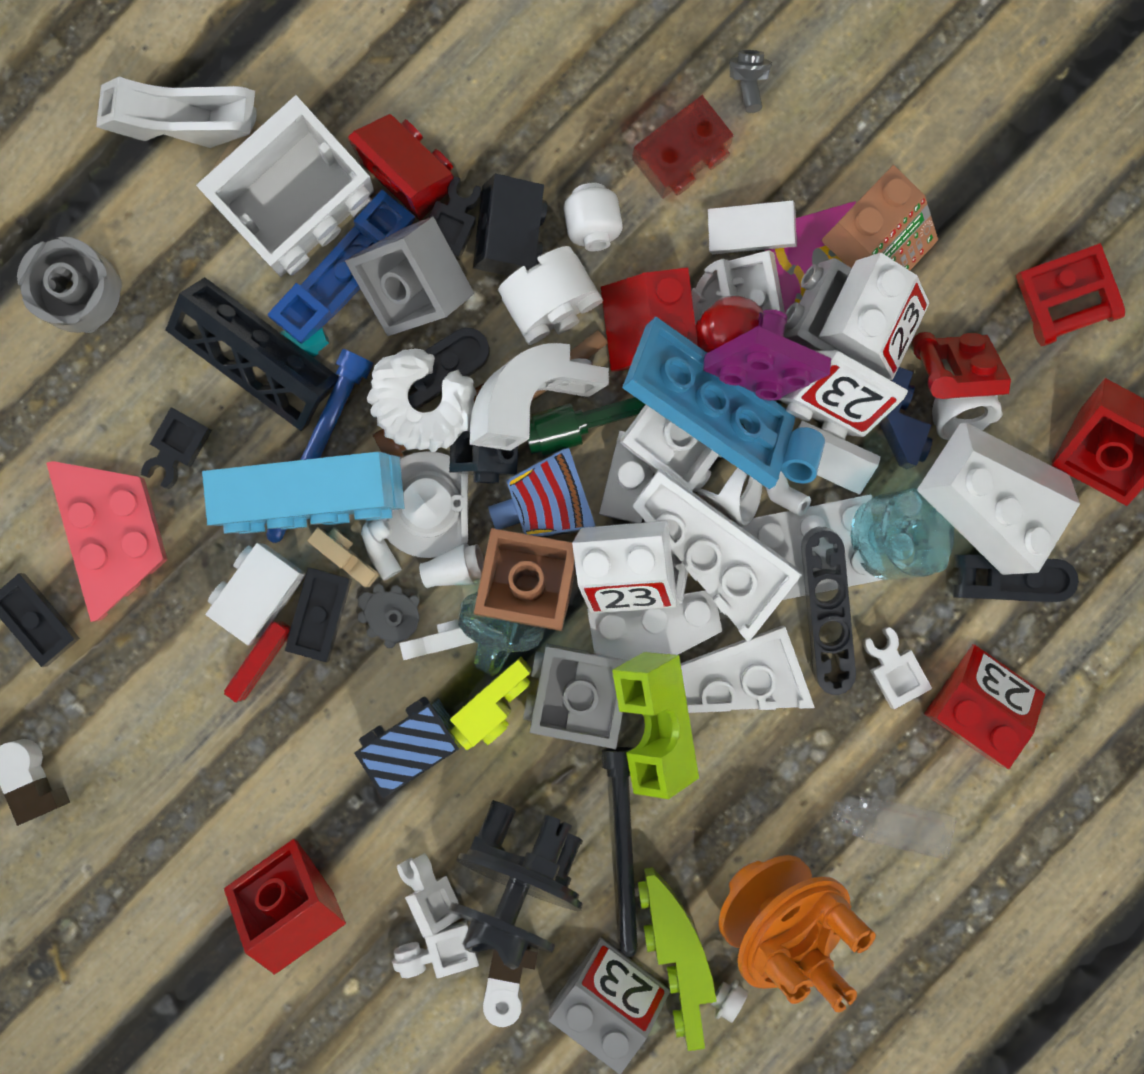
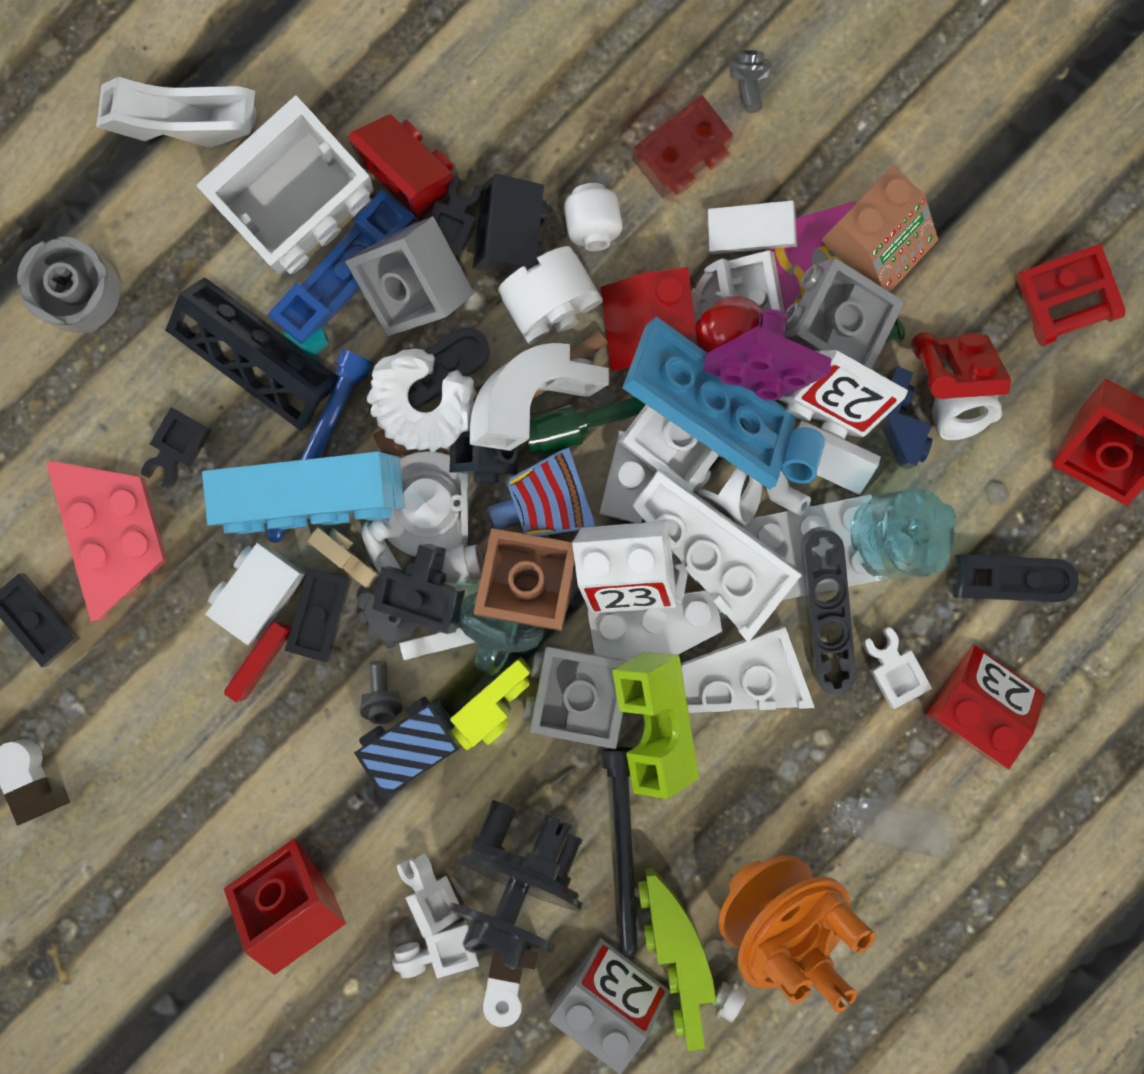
(380, 700): none -> dark grey plate
(420, 592): none -> black hinge
(876, 314): white slope -> none
(1000, 499): white wedge -> none

